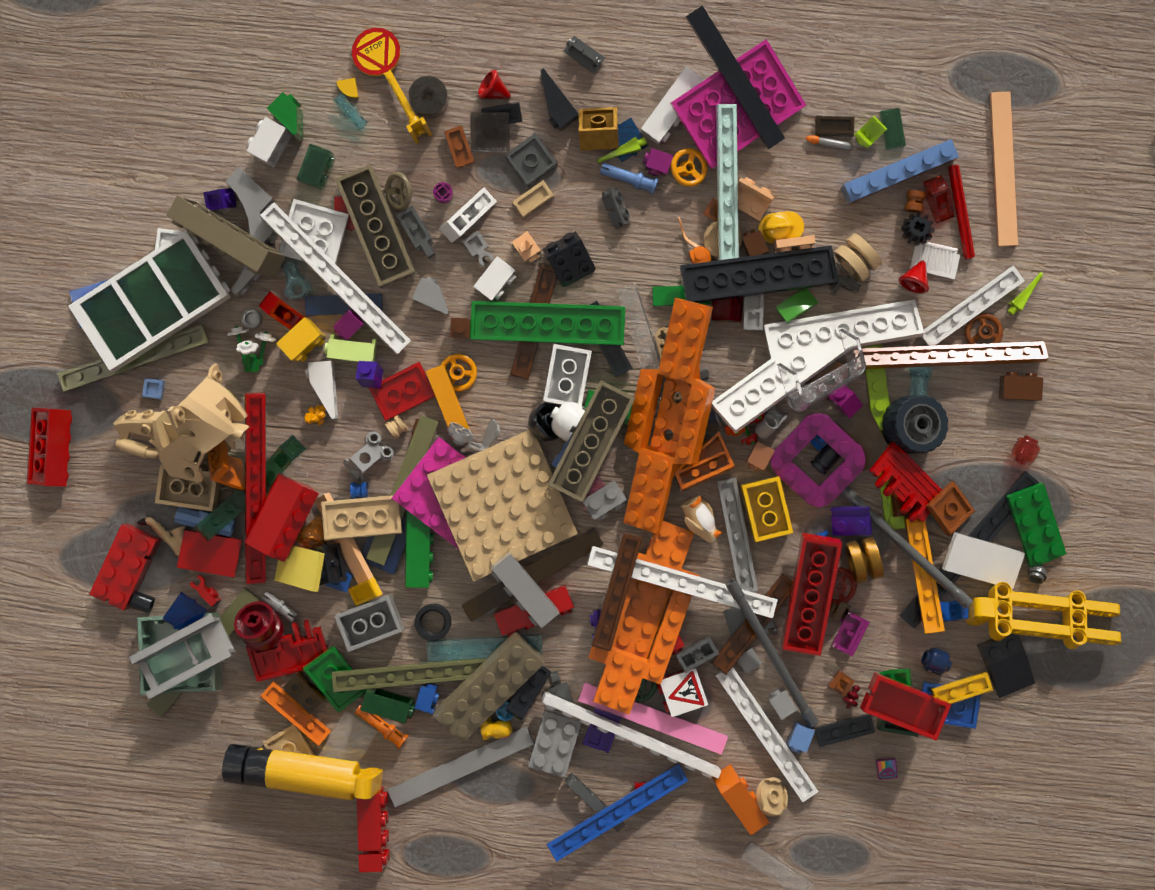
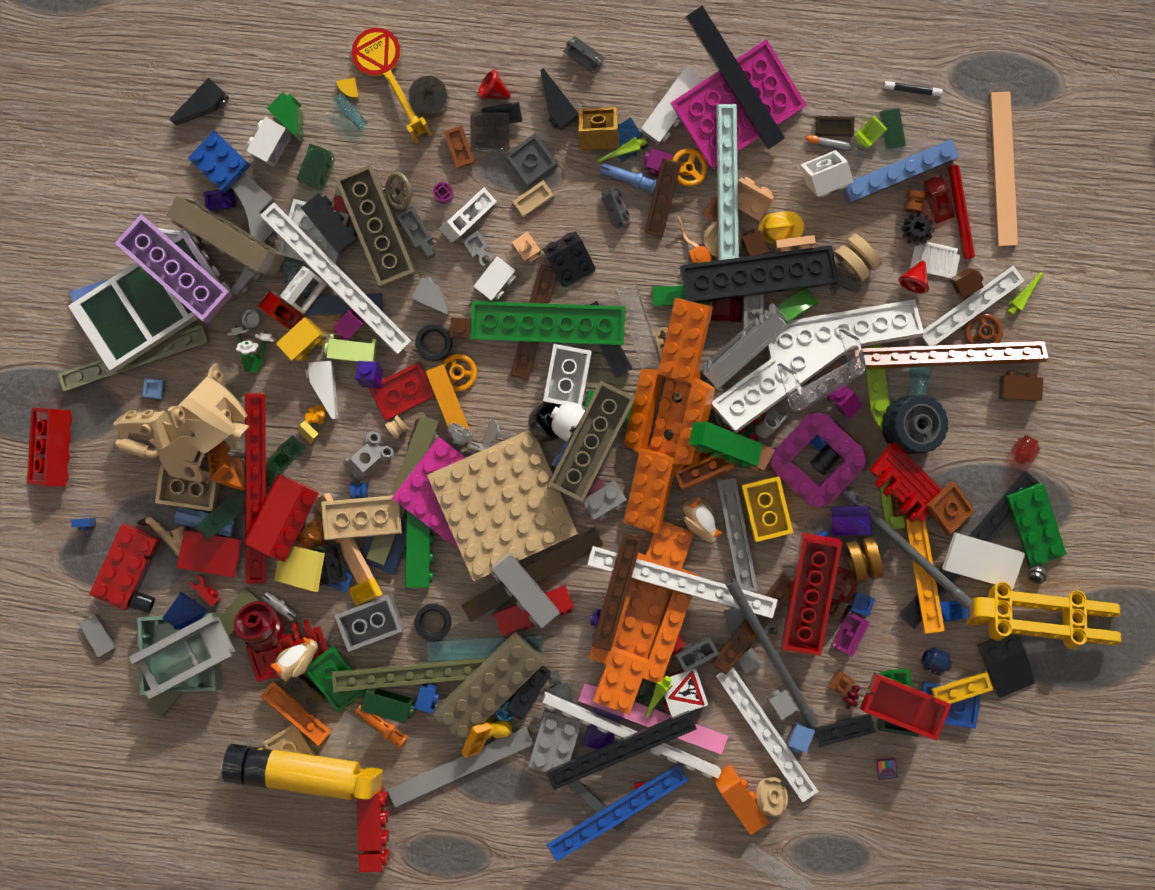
(83, 523): none -> blue plate
(97, 635): none -> light grey tile
(173, 269): none -> lavender brick
(203, 101): none -> black slope
(219, 161): none -> blue plate
(295, 660): none -> tan animal
(298, 284): none -> white tile
(307, 432): none -> light yellow tile
(330, 223): none -> black brick
(419, 342): none -> black tyre
(476, 740): none -> light orange plate
(621, 750): none -> black tile
(659, 692): none -> lime piece
(663, 197): none -> reddish brown tile
(725, 444): none -> green brick
(745, 346): none -> light grey piece
(827, 173): none -> white brick
(862, 604): none -> blue plate
(912, 88): none -> black bar
(967, 282): none -> reddish brown brick

